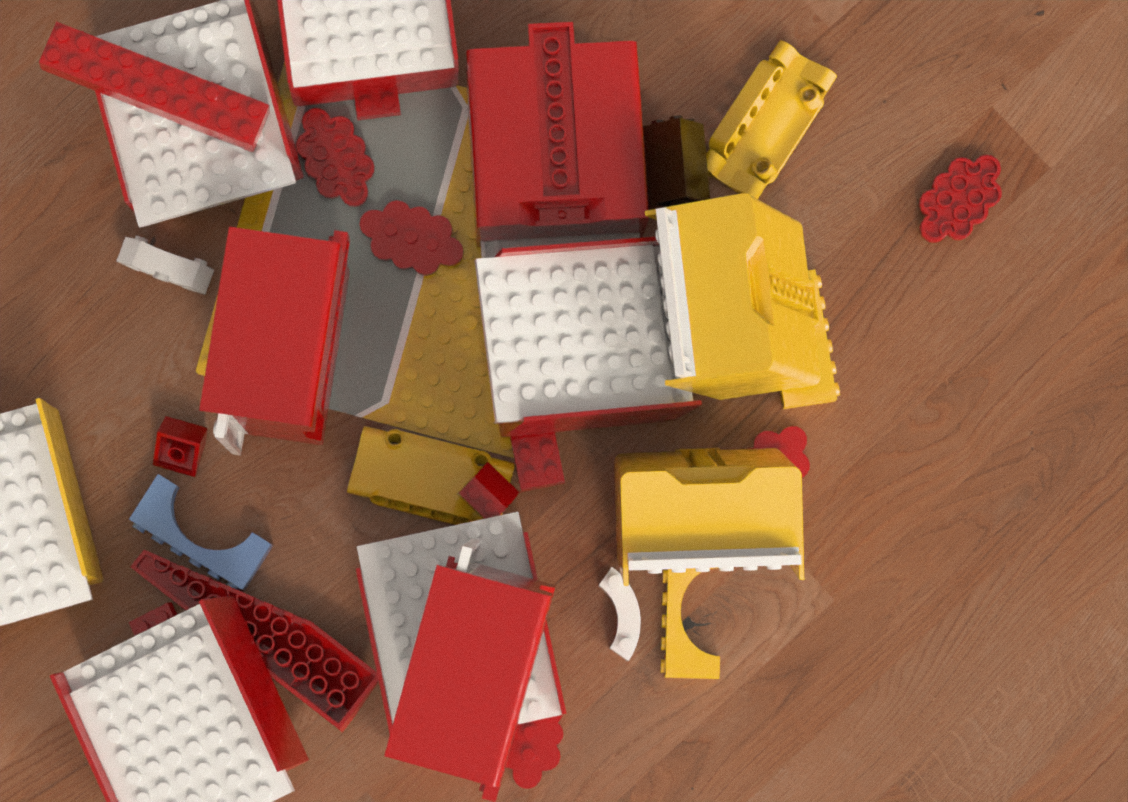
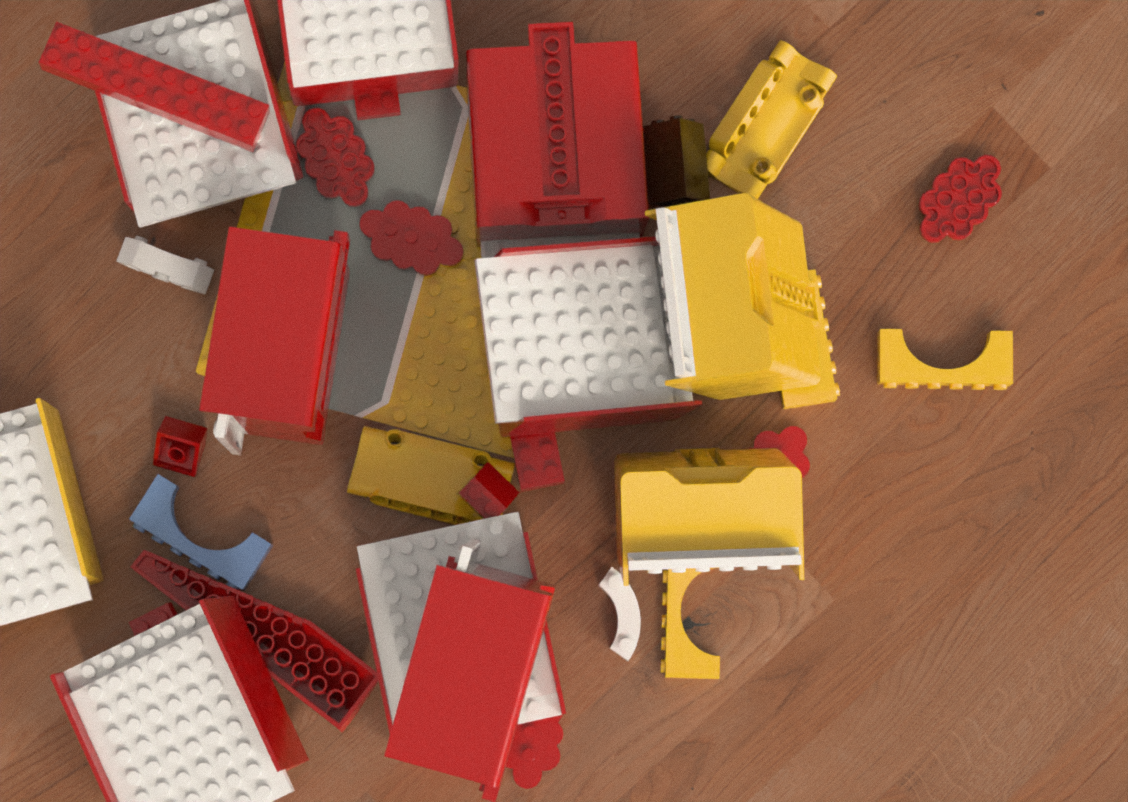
(900, 367): none -> yellow arch

